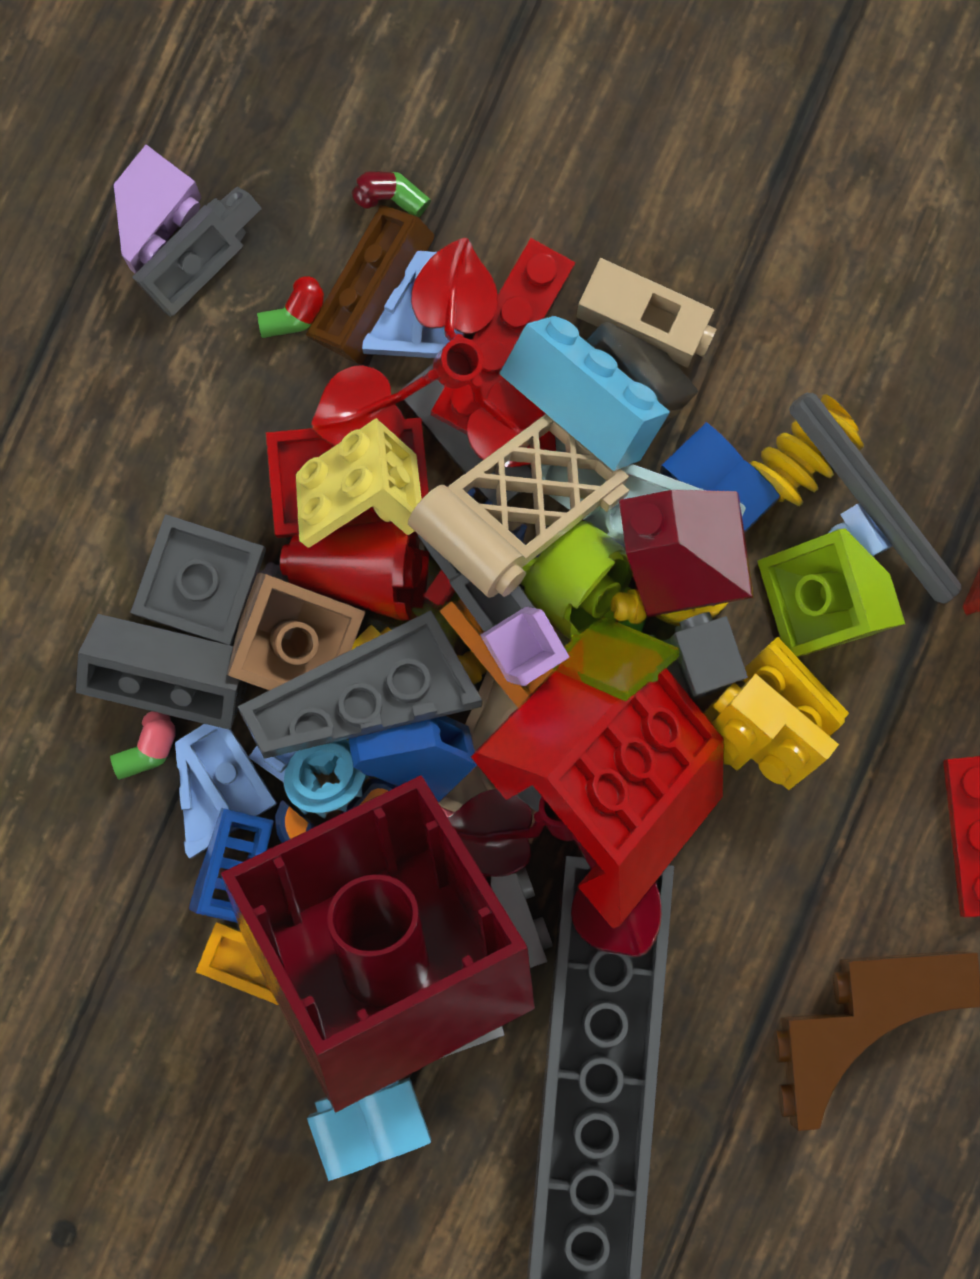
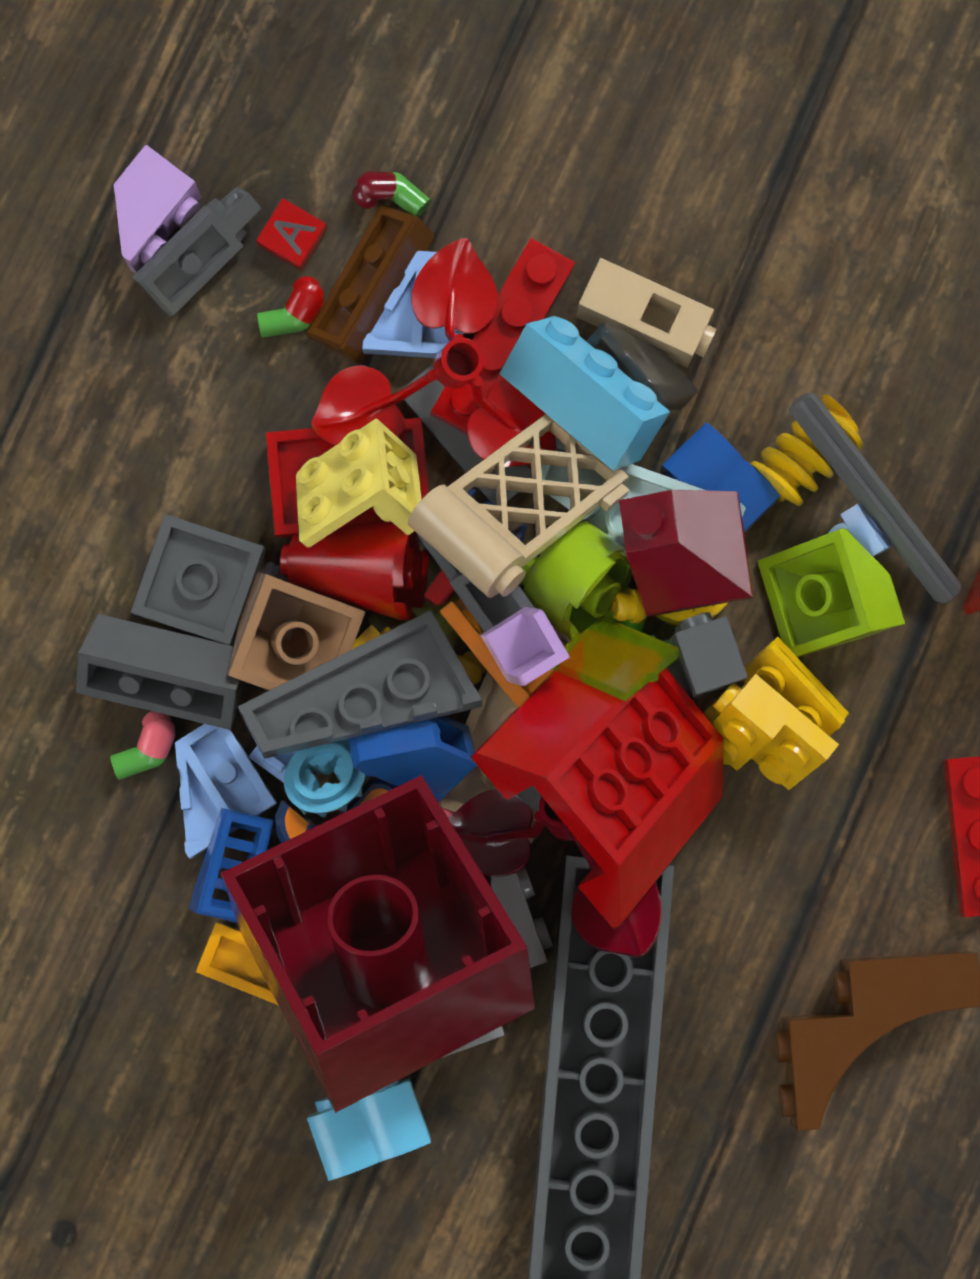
(292, 234): none -> red tile

